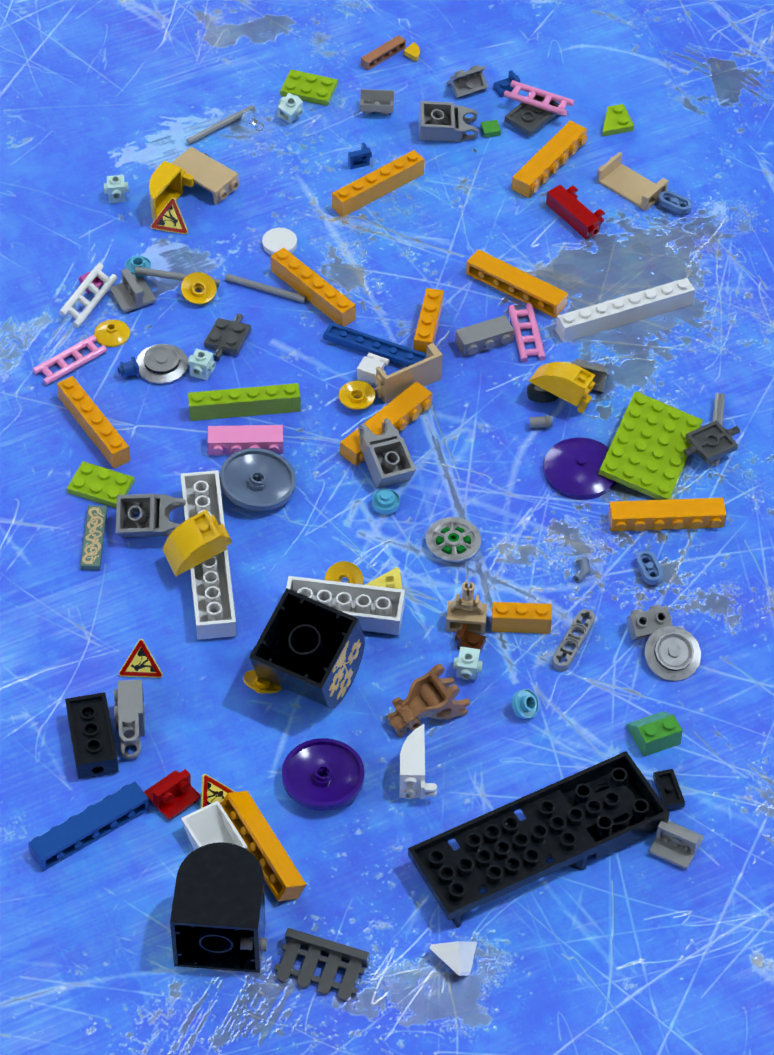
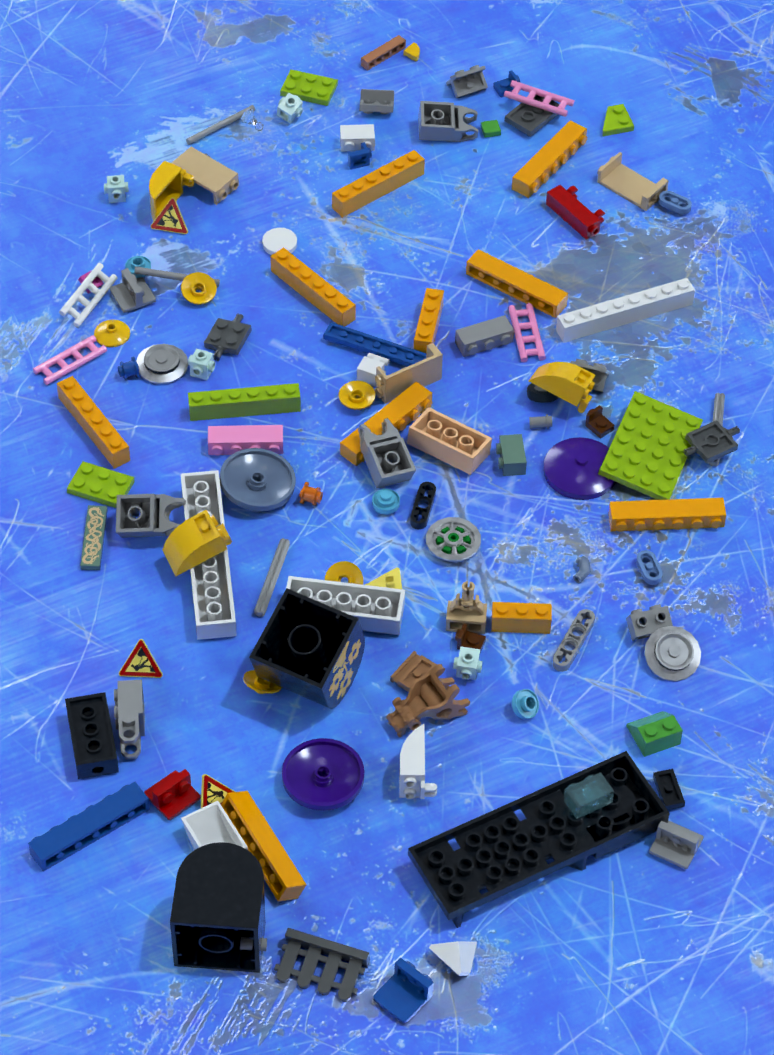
(266, 288): light grey axle -> none
(272, 577): none -> light grey axle
(310, 494): none -> orange brick
(353, 135): none -> white brick
(404, 991): none -> blue bracket
(411, 669): none -> medium nougat plate
(421, 498): none -> black beam
(449, 440): none -> light nougat brick
(512, 455): none -> sand green piece
(588, 795): none -> clear light blue brick
(598, 423): none -> reddish brown bracket

